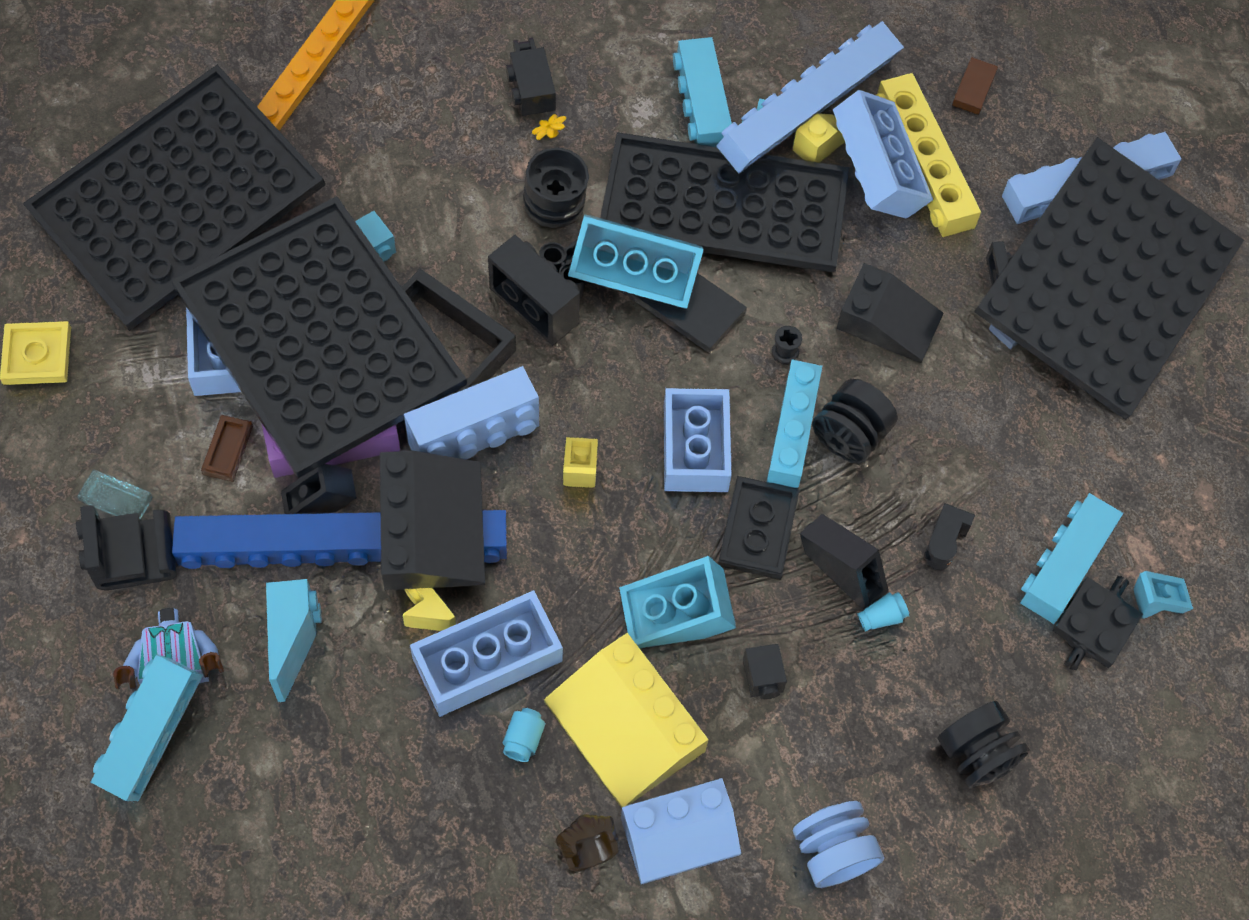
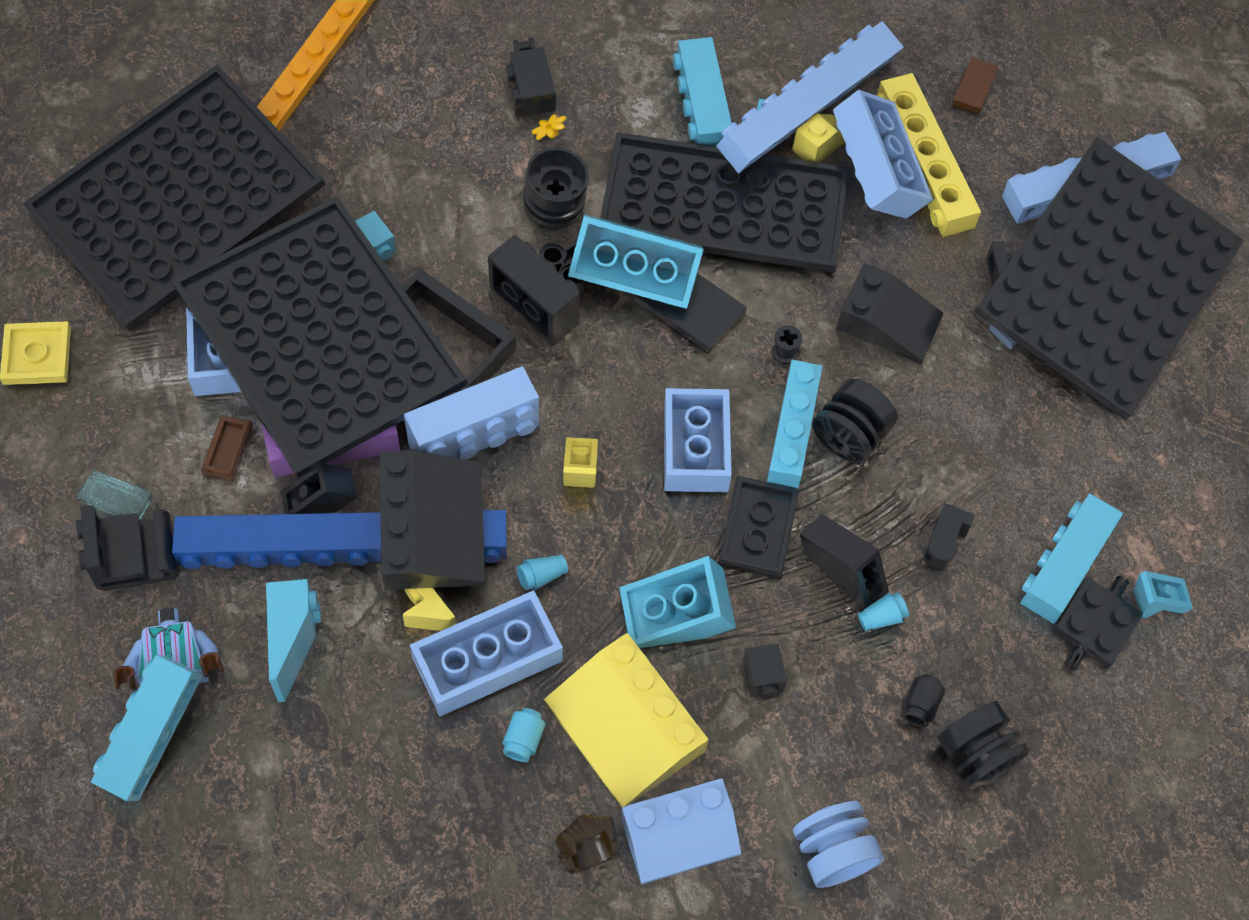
(540, 571): none -> medium azure cone
(923, 700): none -> black brick

